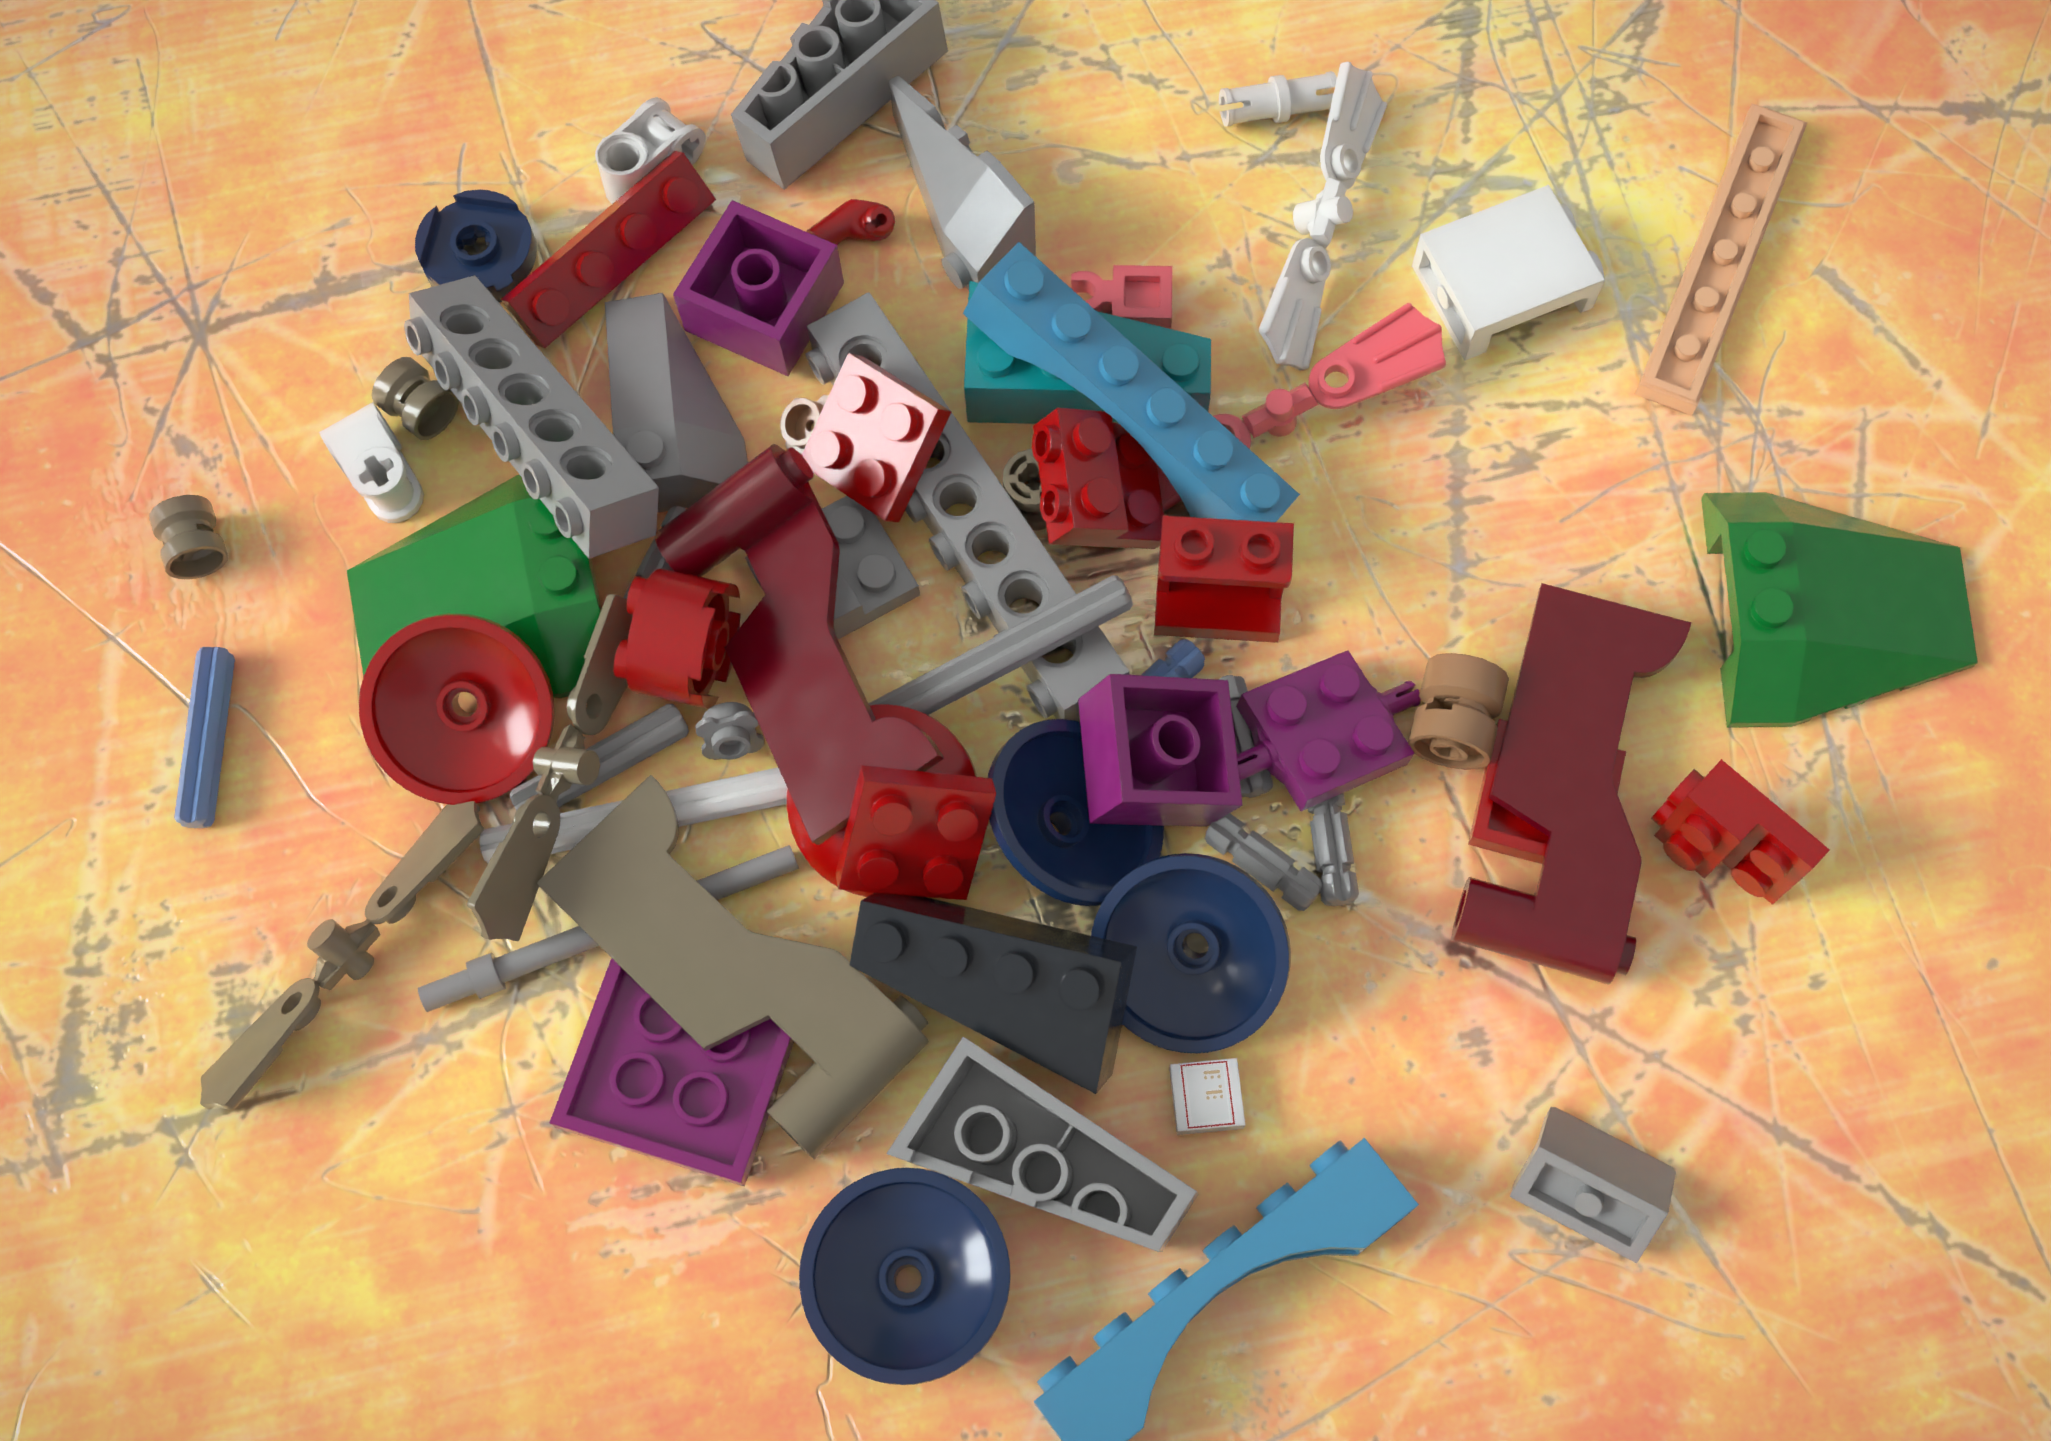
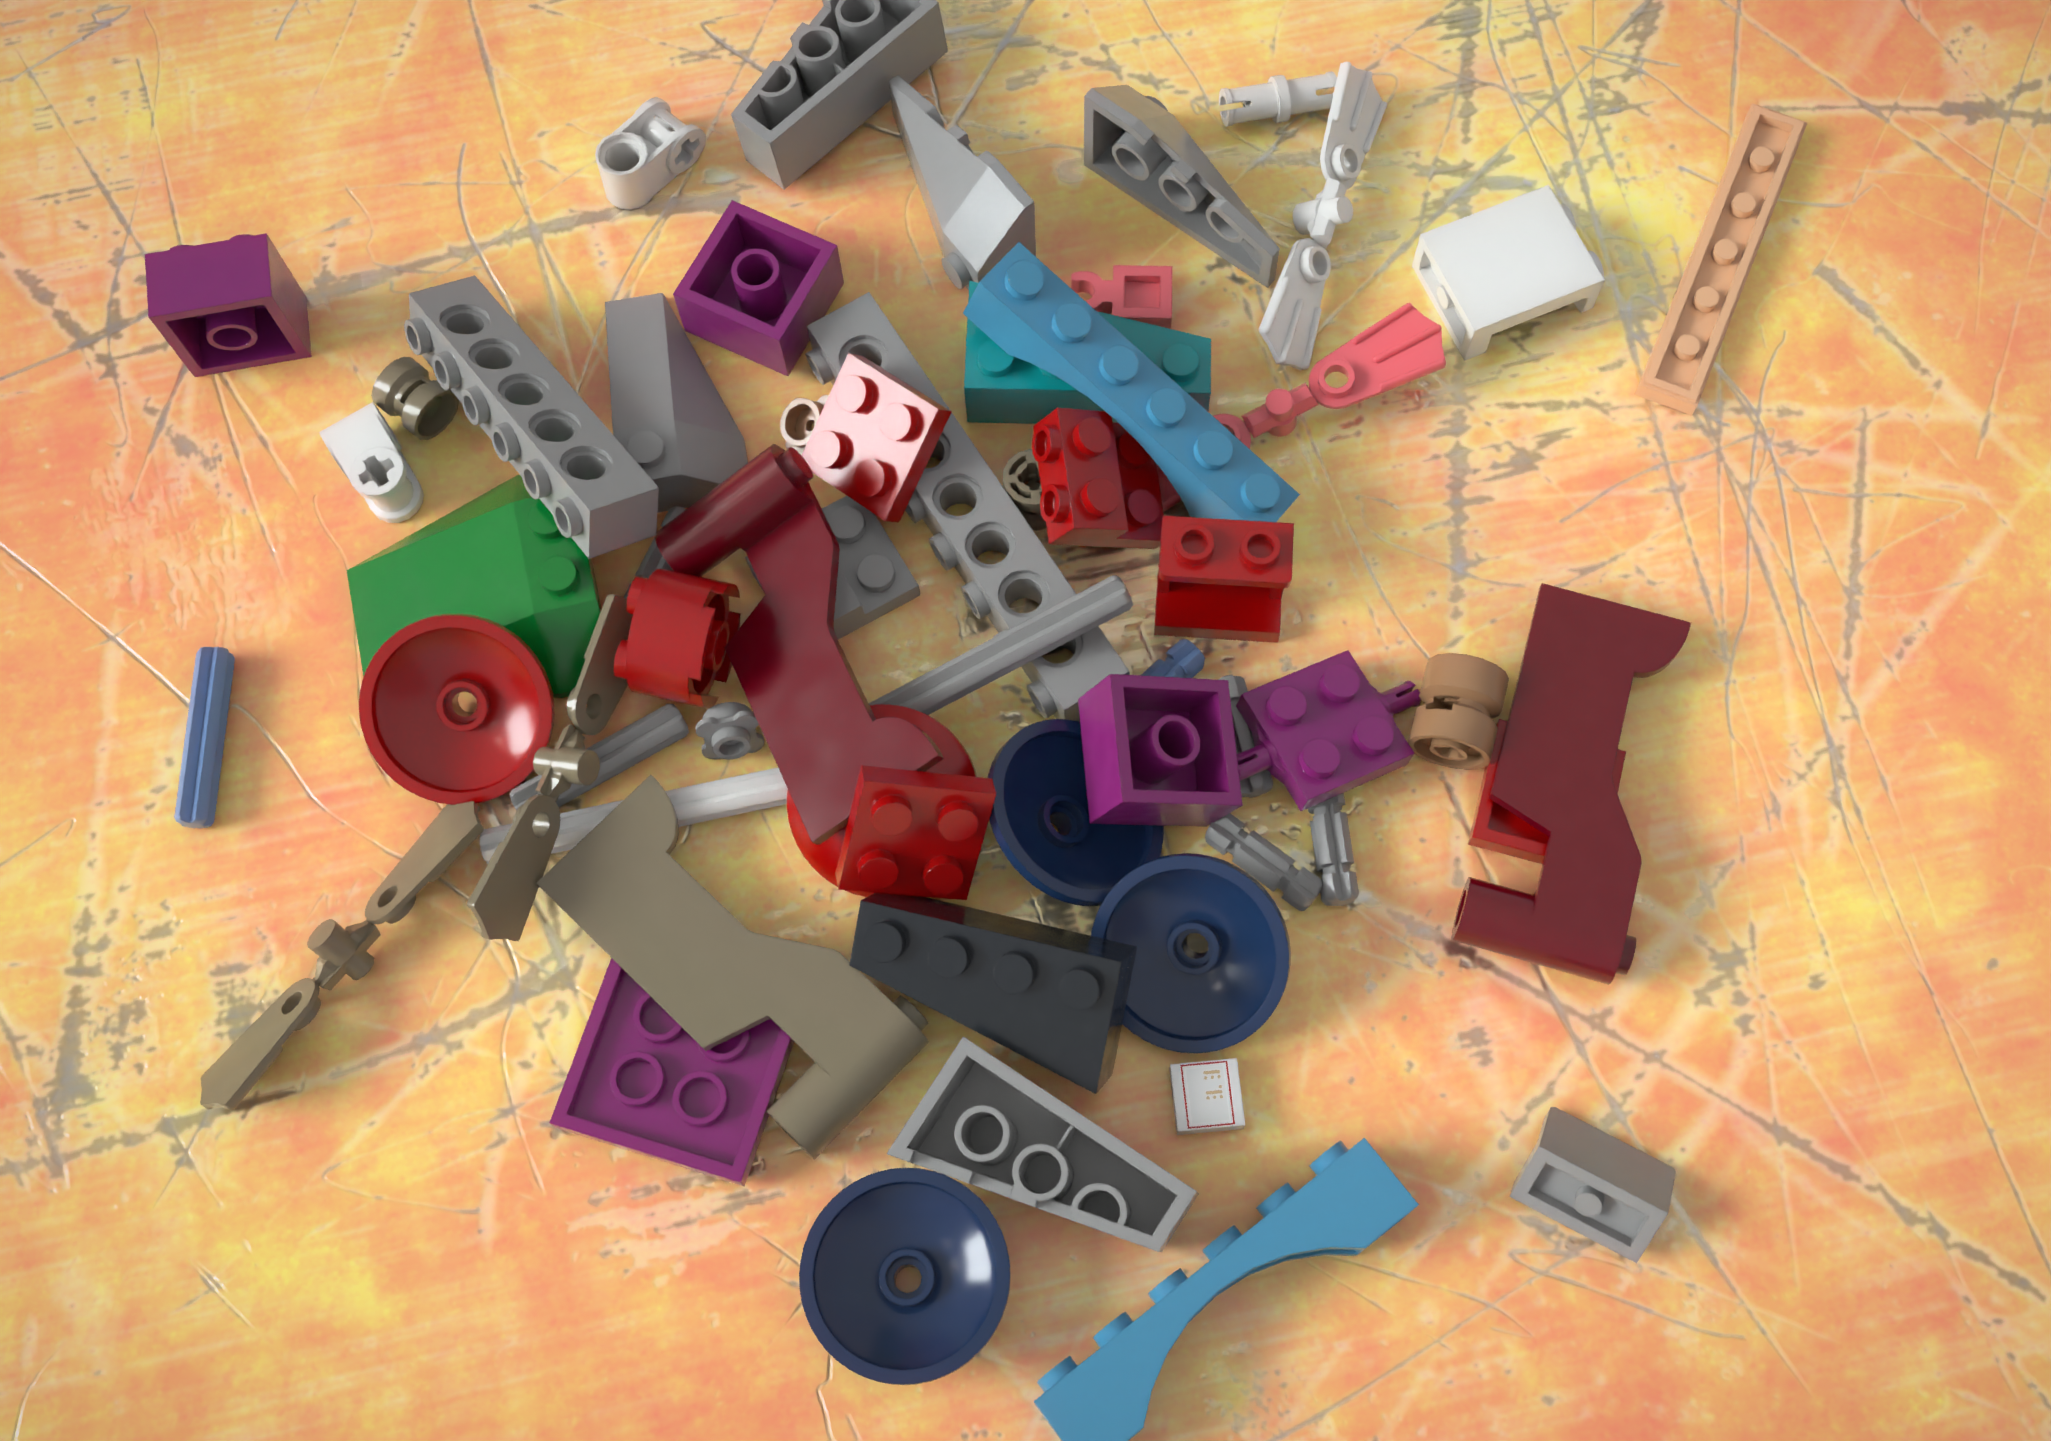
(188, 537): dark tan wheel -> none
(227, 304): none -> magenta brick
(473, 216): dark blue plate -> none
(489, 973): light grey bar -> none
(609, 249): red plate -> none
(856, 221): red arm -> none
(1157, 163): none -> light grey wedge
(1737, 825): red plate -> none
(1830, 608): green wedge -> none

